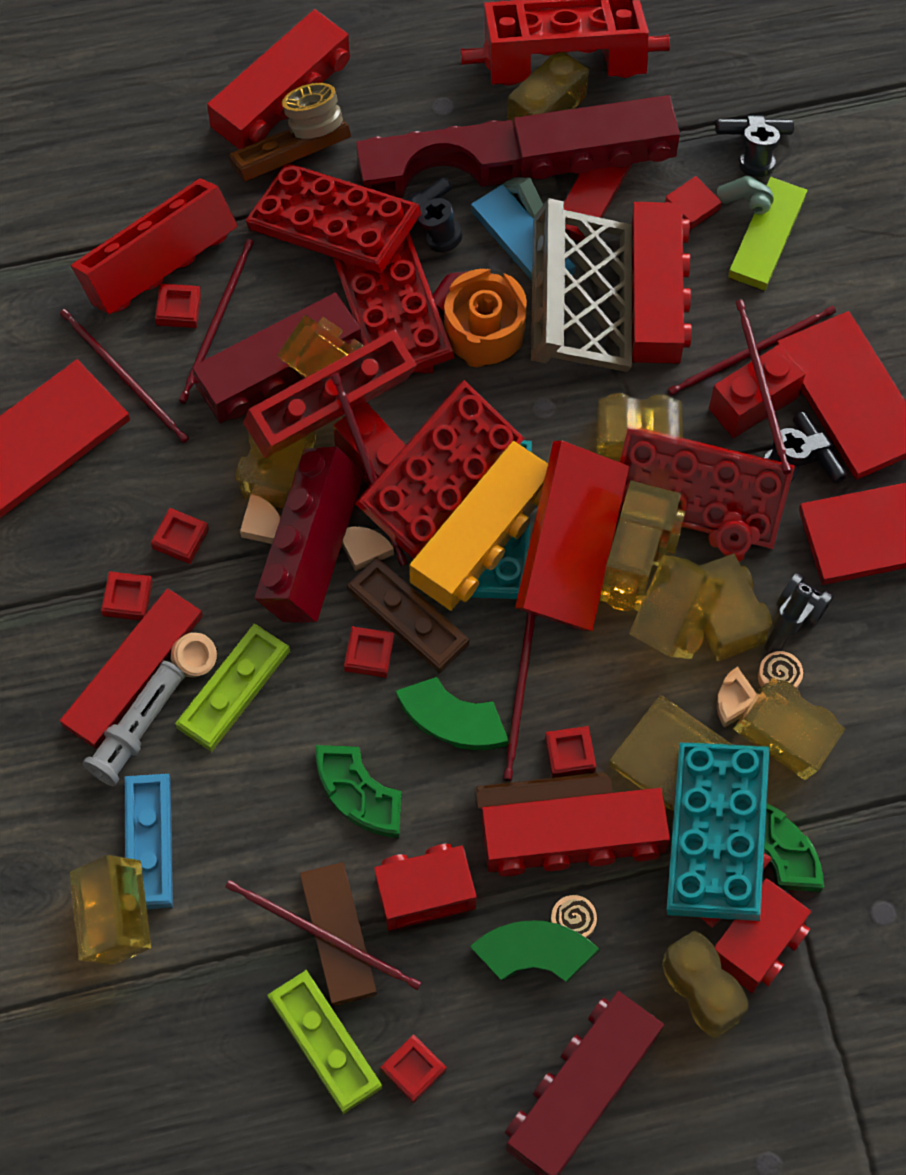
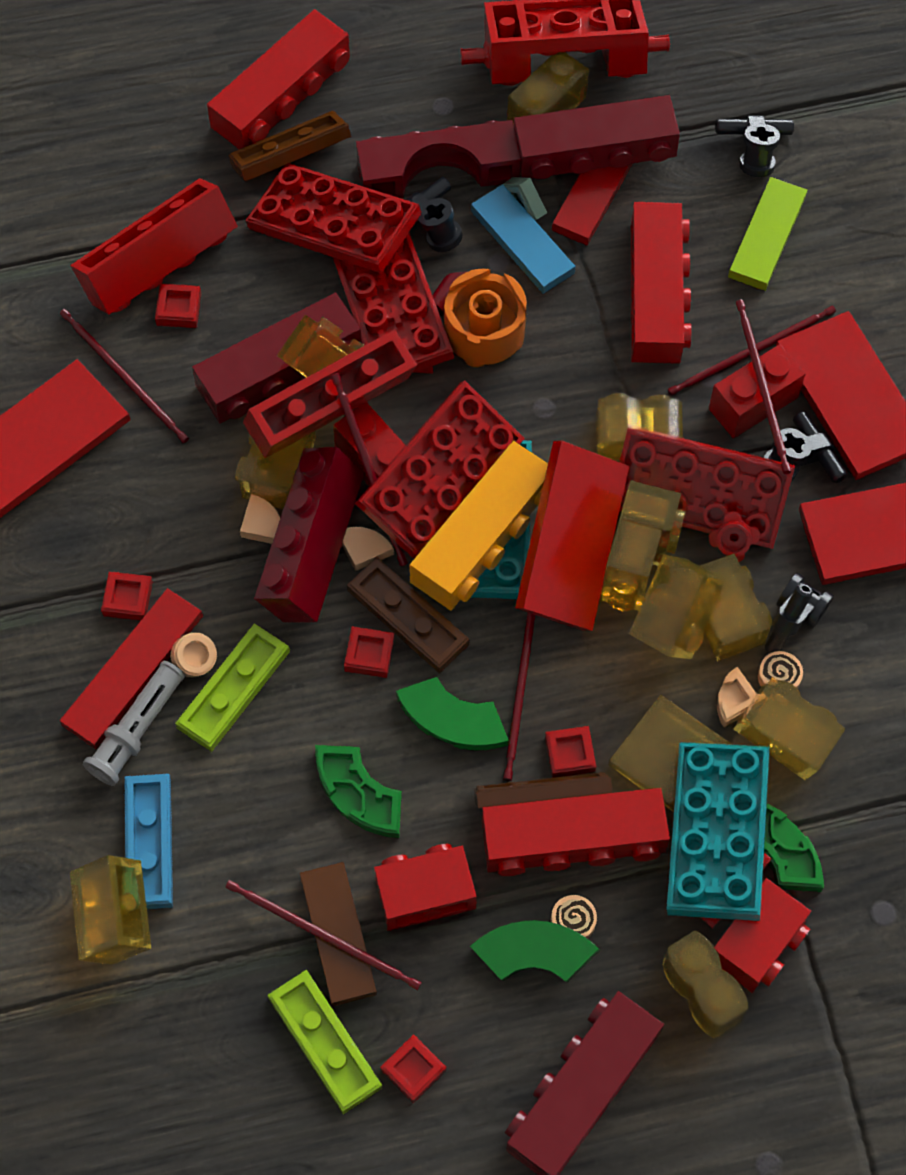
(179, 536): red tile -> none
(217, 317): dark red piece -> none
(312, 110): dark tan wheel -> none
(549, 289): dark tan fence -> none
(696, 200): red tile -> none
(758, 194): sand green arm -> none

